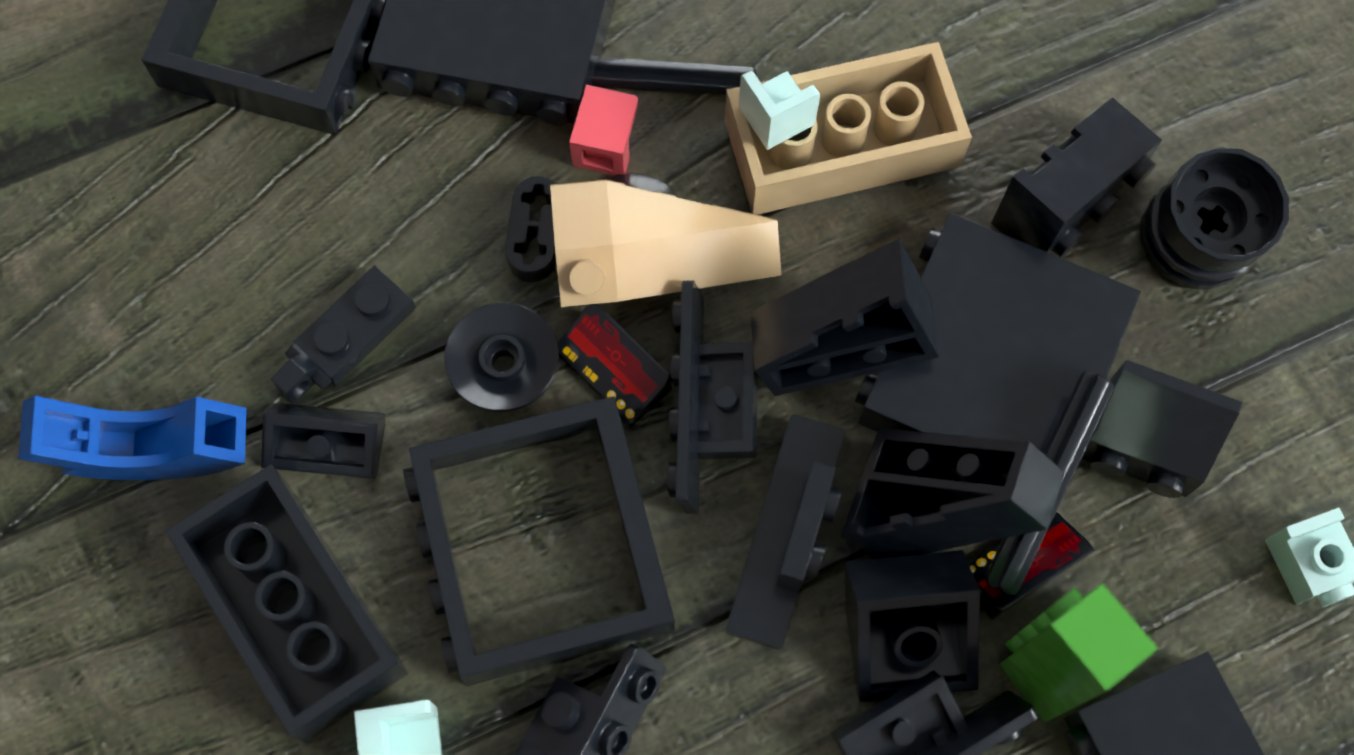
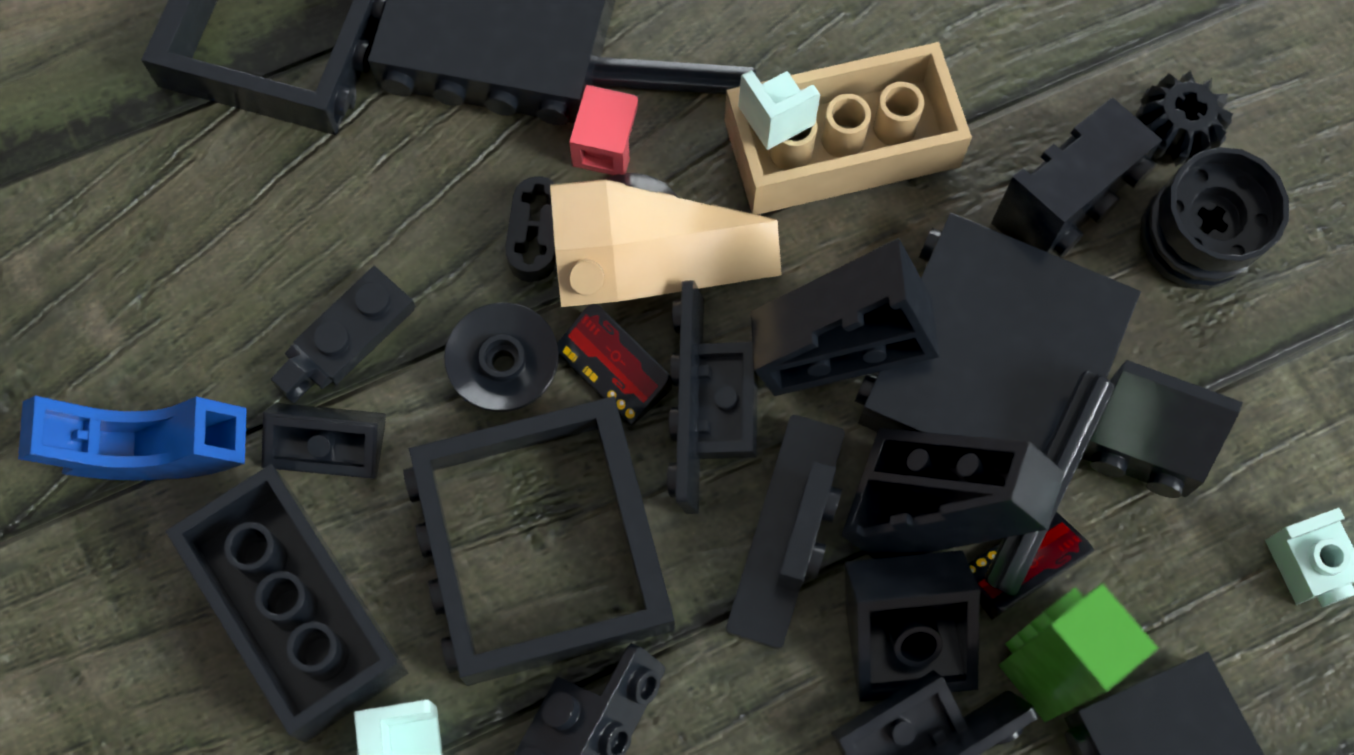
(1184, 116): none -> black gear

